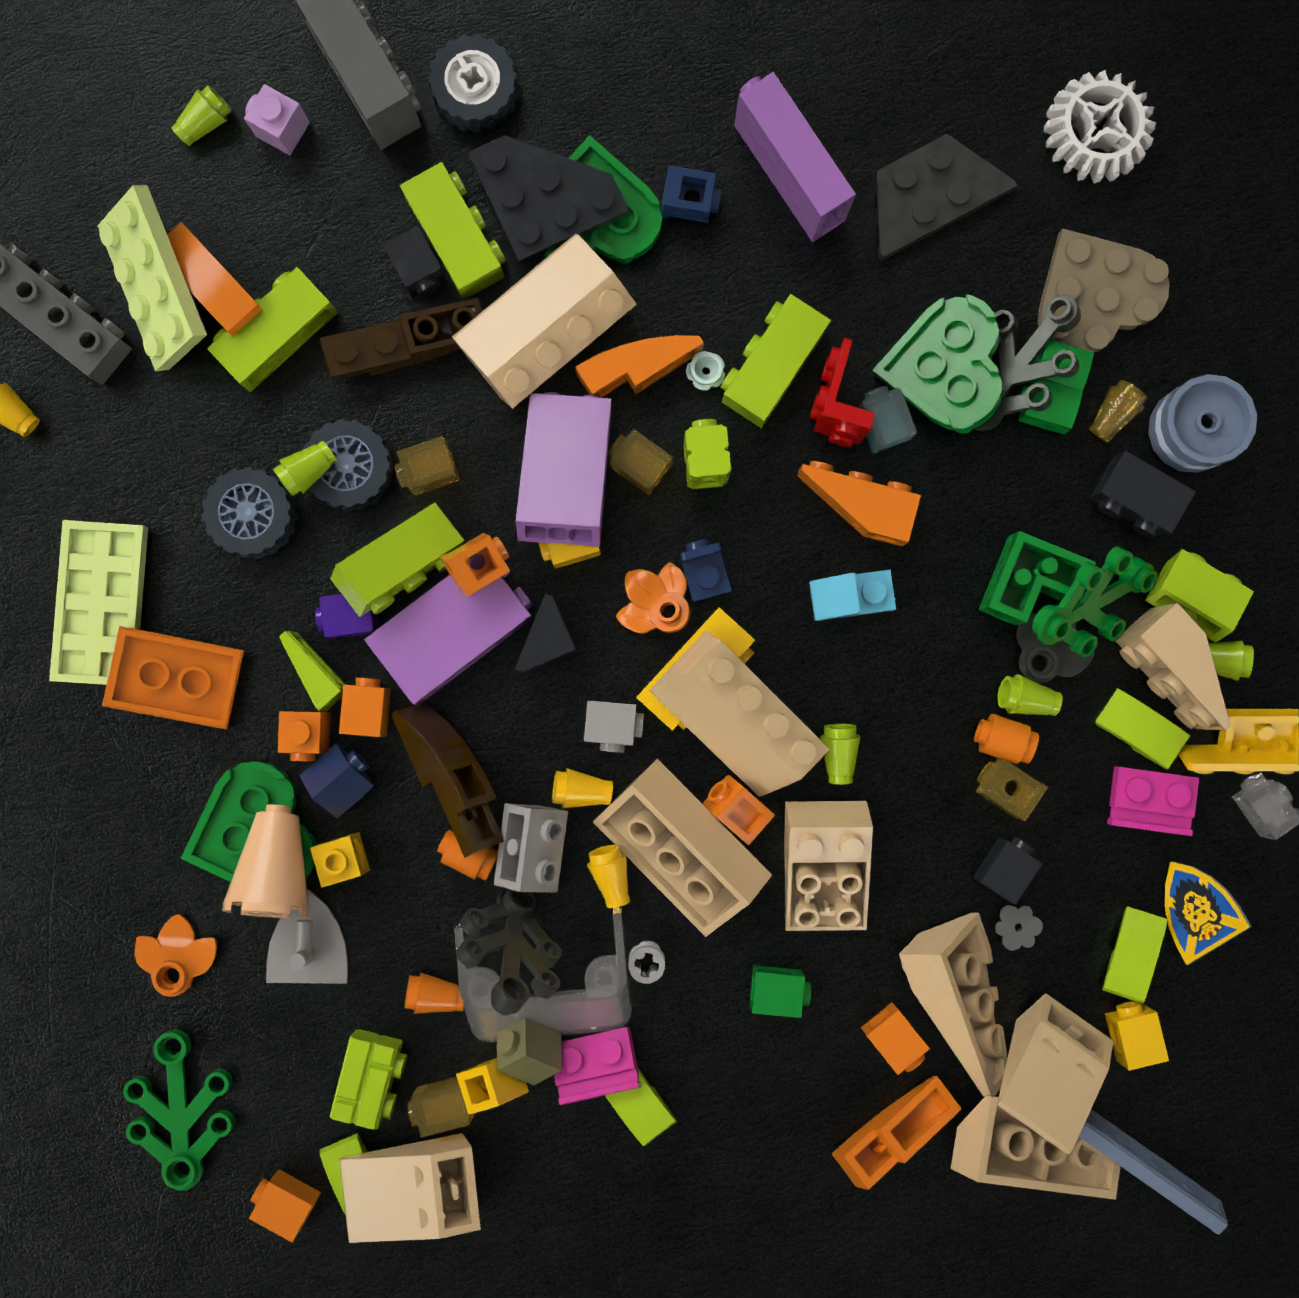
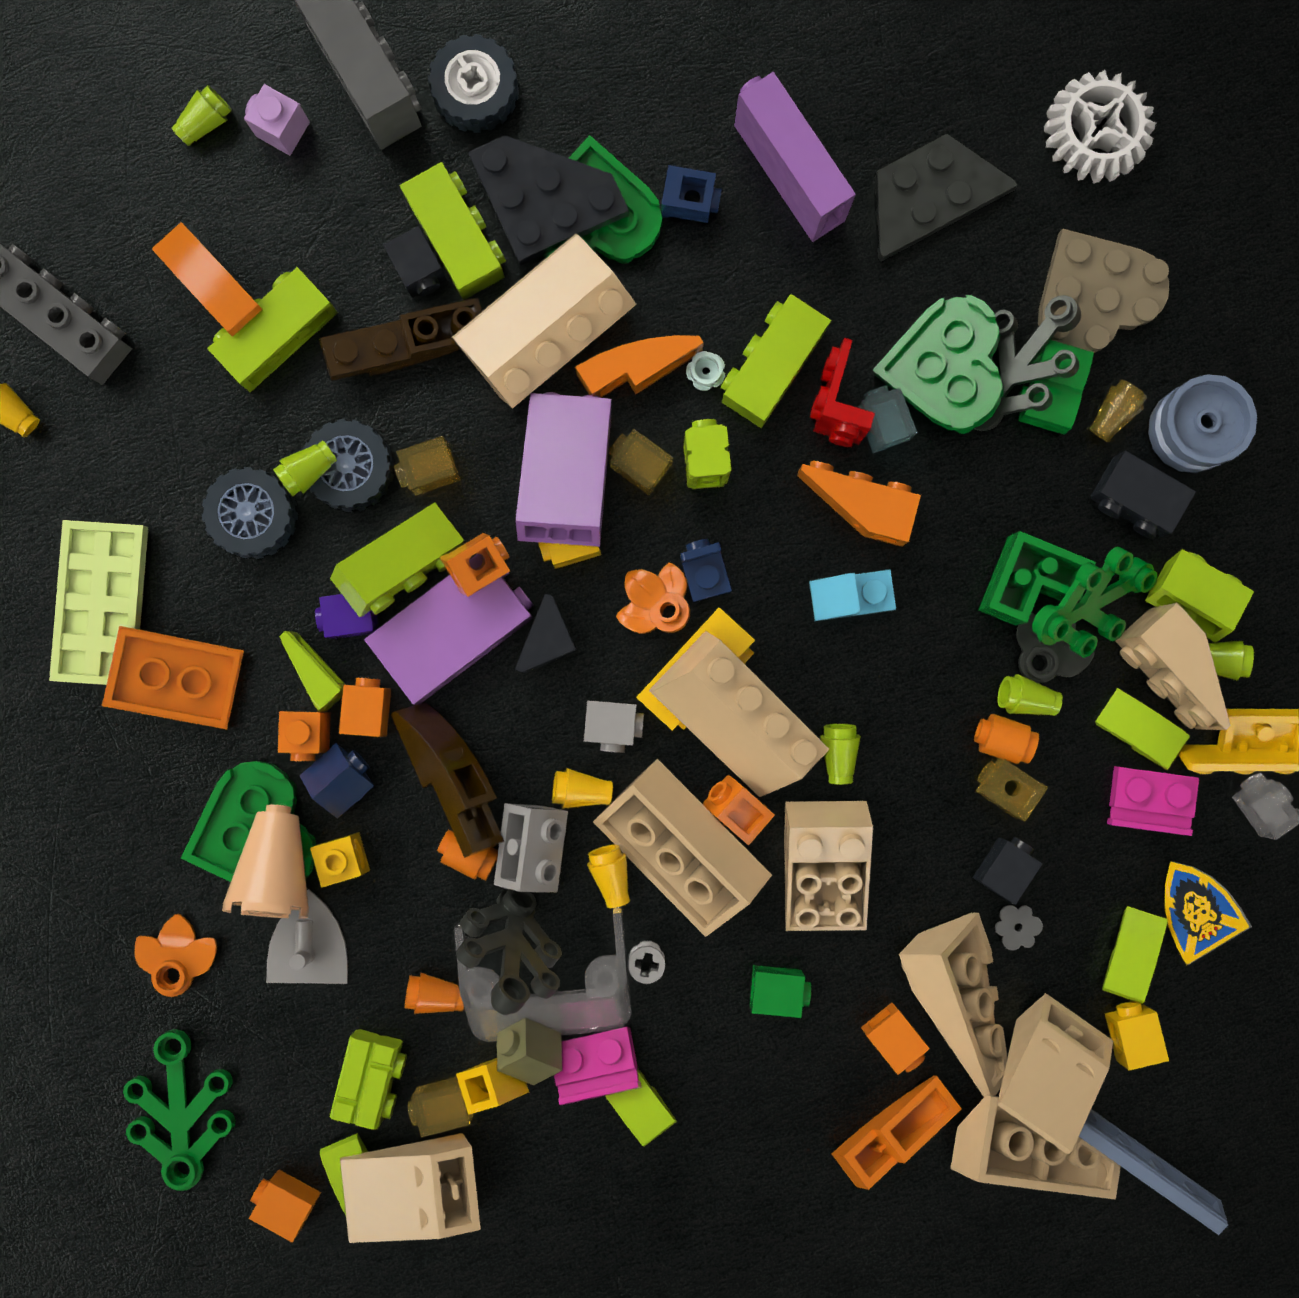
(151, 278): yellowish green plate -> none

